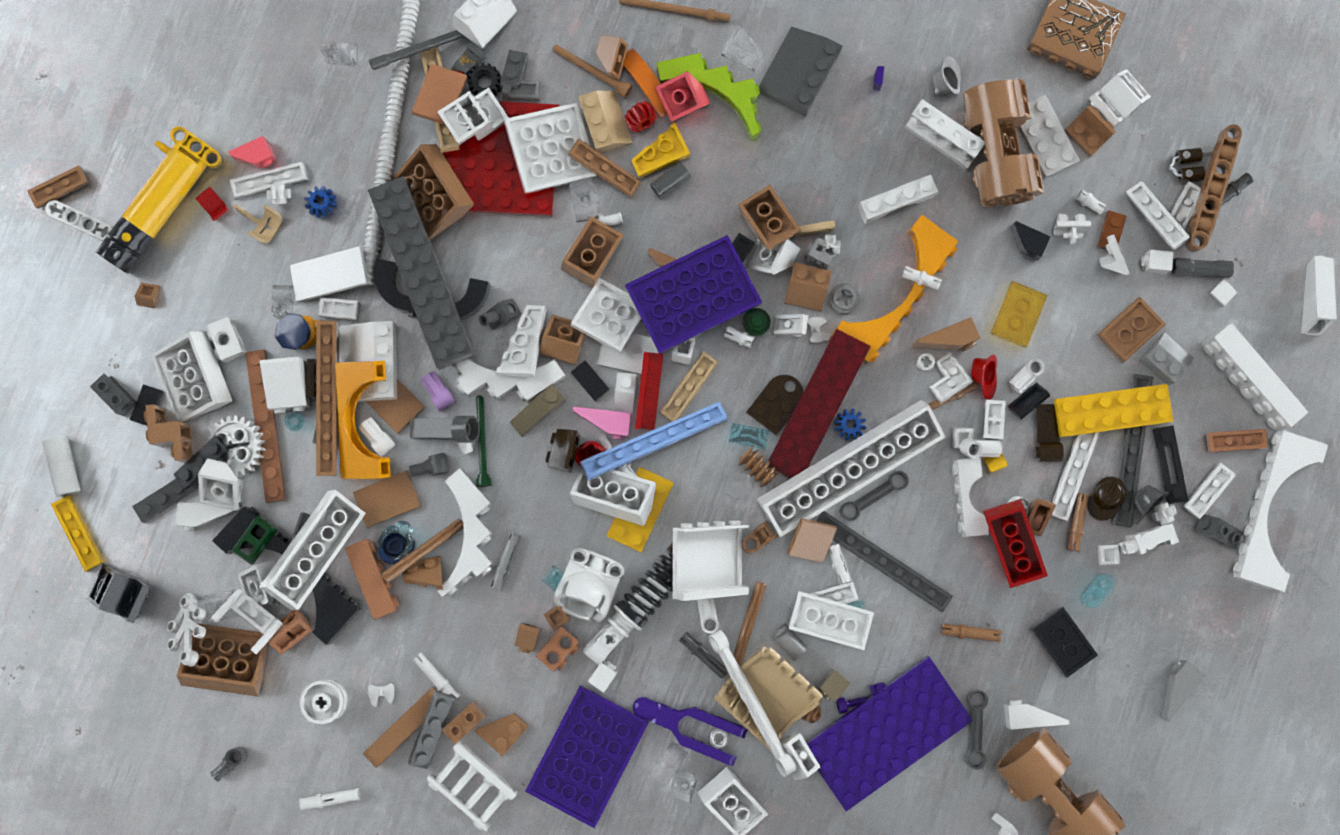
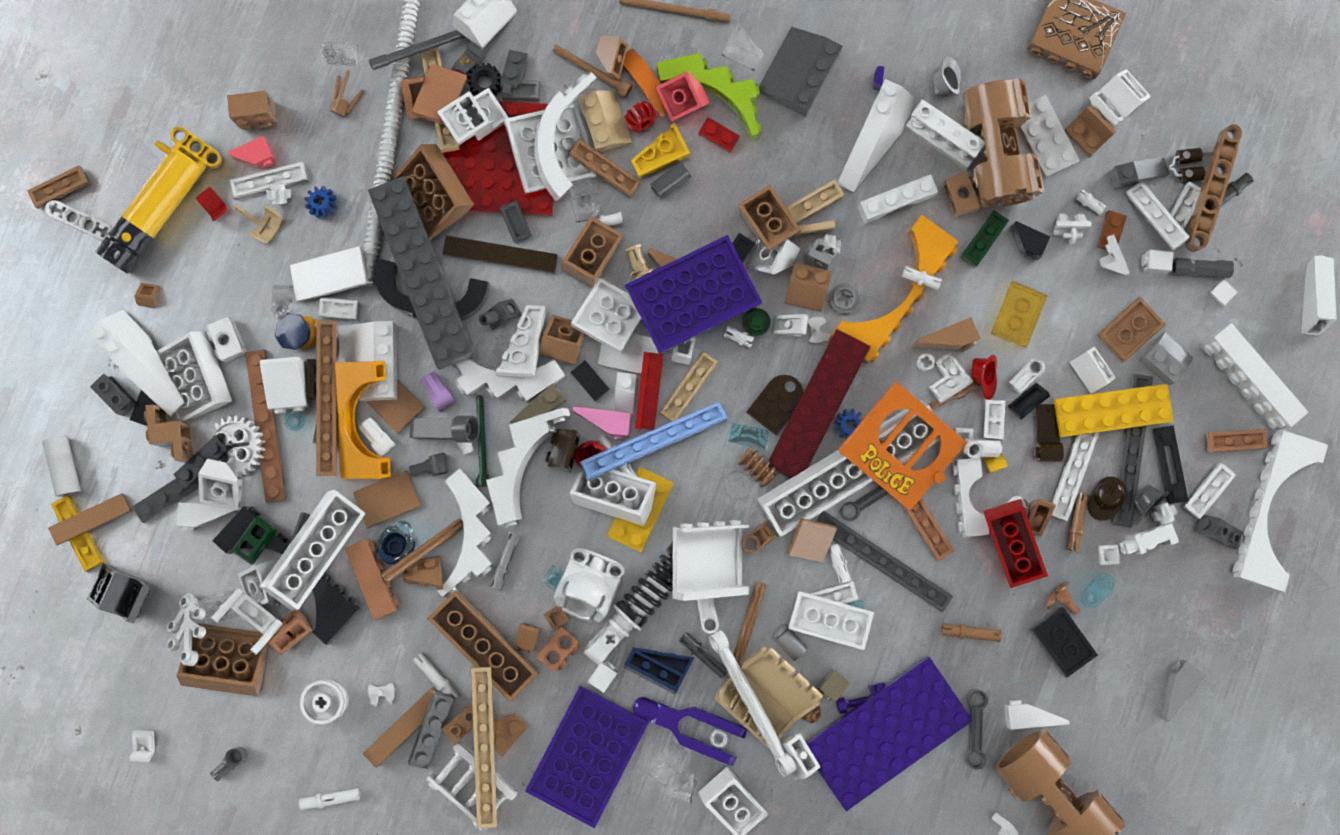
(89, 519): none -> medium nougat tile
(135, 355): none -> white wedge
(143, 746): none -> white bracket
(252, 110): none -> medium nougat brick
(339, 105): none -> medium nougat plant
(411, 89): none -> nougat panel
(483, 645): none -> medium nougat brick
(483, 747): none -> tan plate
(500, 254): none -> dark brown tile
(515, 221): none -> dark grey tile
(527, 437): none -> white arch
(545, 156): none -> white arch
(639, 266): none -> tan piece
(659, 668): none -> dark blue wedge
(719, 135): none -> red plate
(815, 201): none -> tan plate
(873, 459): none -> orange door
(878, 134): none -> white wedge
(929, 530): none -> nougat plate
(959, 205): none -> medium nougat brick
(984, 238): none -> dark green plate
(1063, 596): none -> nougat plant
(1092, 370): none -> white panel
(1138, 171): none -> dark grey slope

